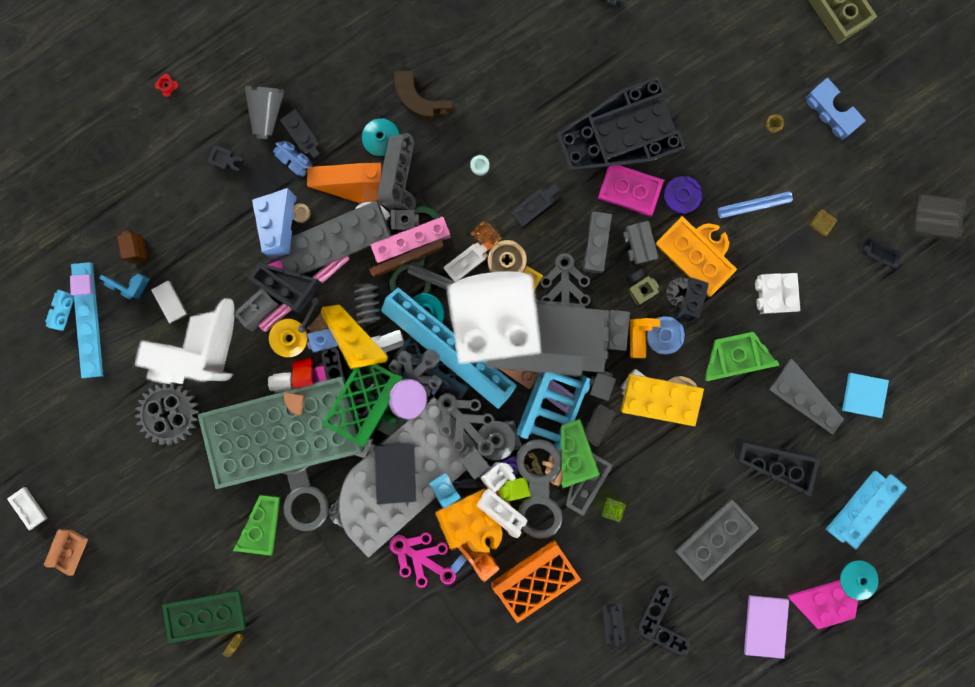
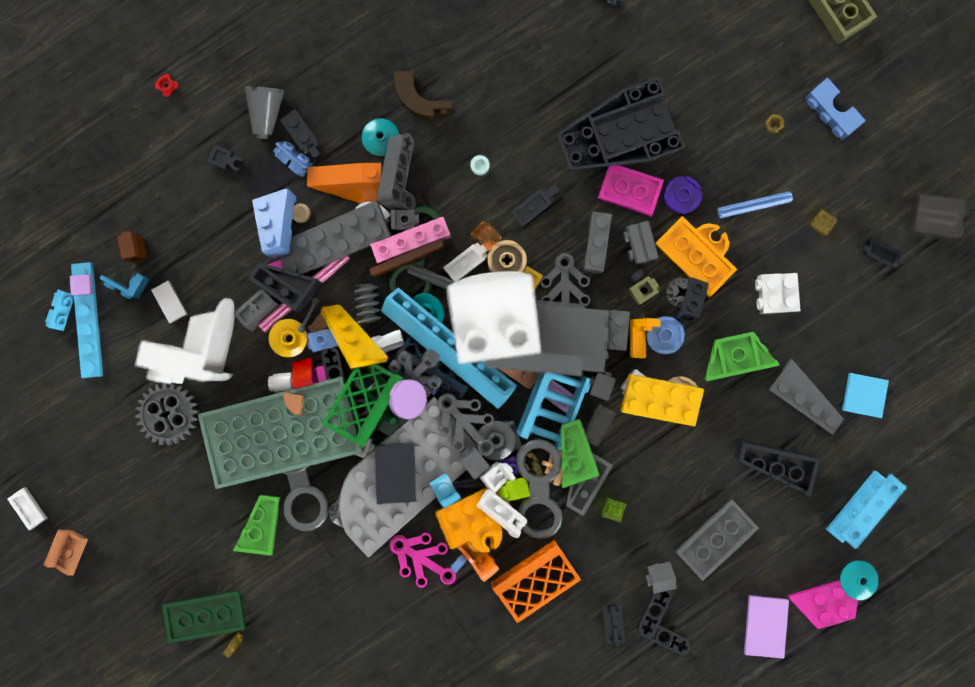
(661, 577): none -> dark grey brick

